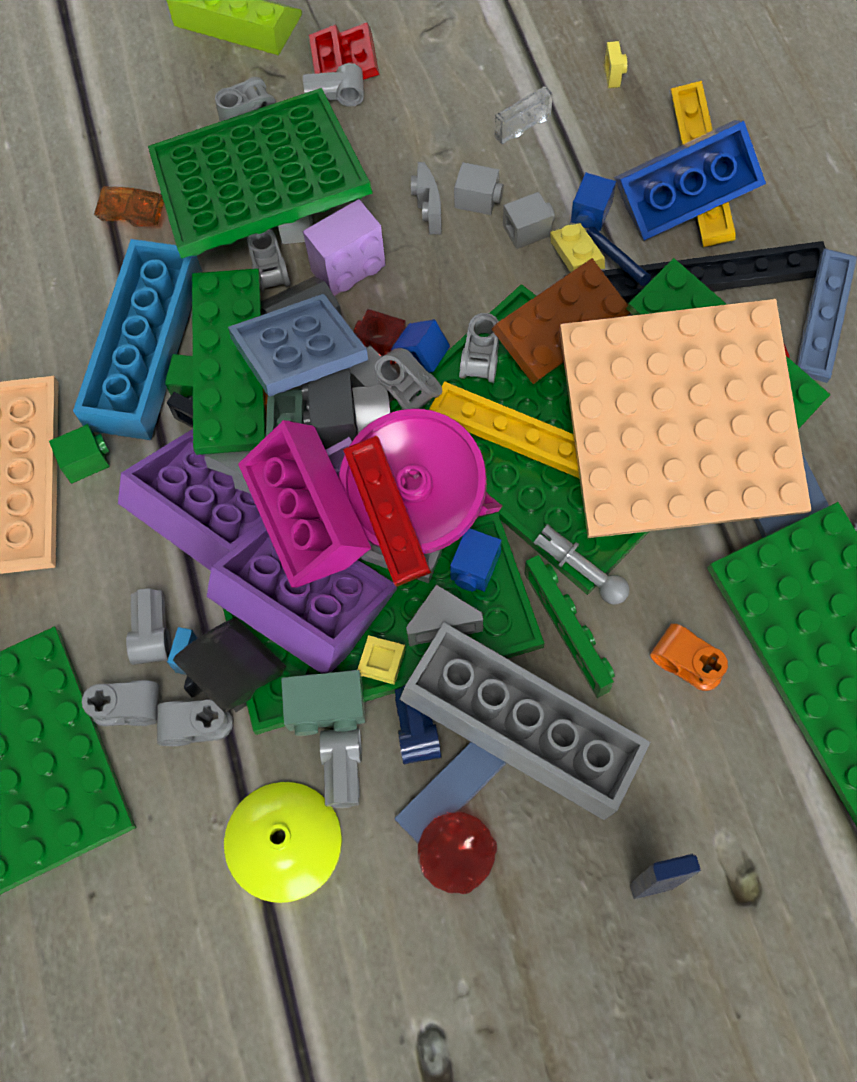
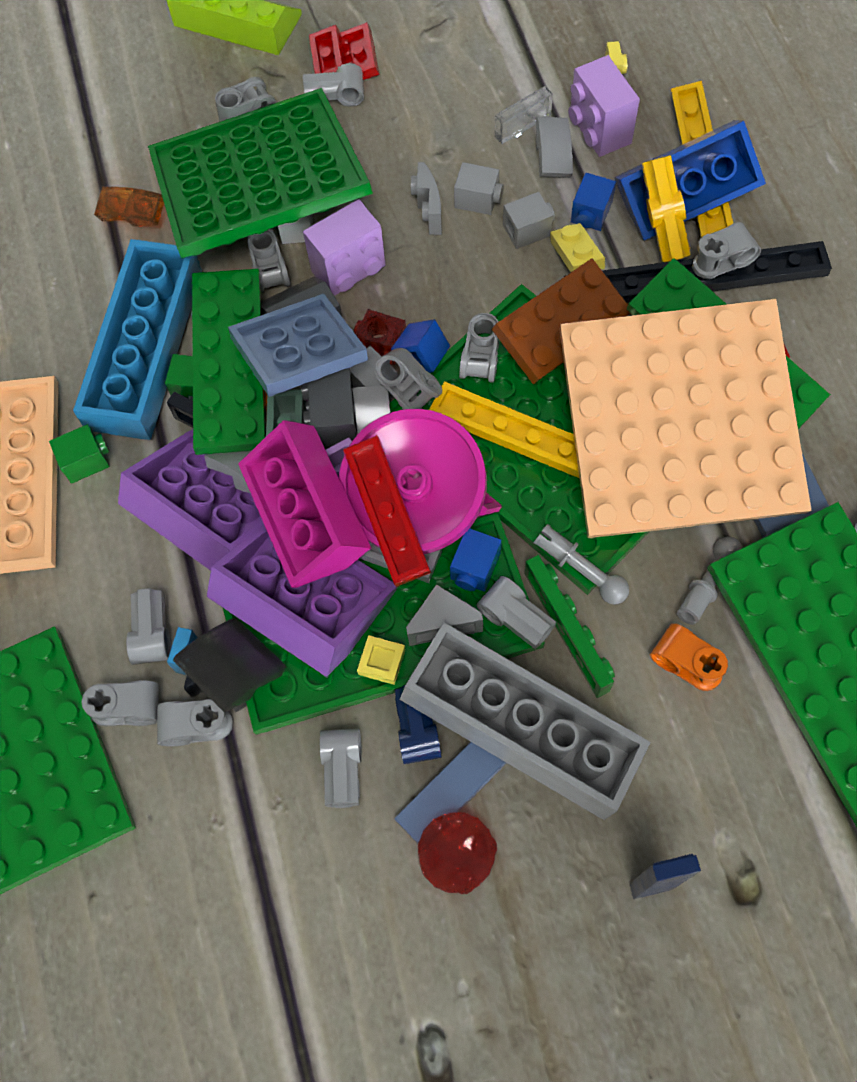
(298, 864): neon yellow dish -> none
(323, 702): sand green brick -> none
(508, 606): none -> light grey piece
(554, 147): none -> light grey slope
(603, 106): none -> lavender brick
(619, 257): dark blue bar -> none
(666, 208): none -> yellow piece
(703, 591): none -> light grey pin
(725, 251): none -> light grey piece
(826, 314): sand blue tile -> none

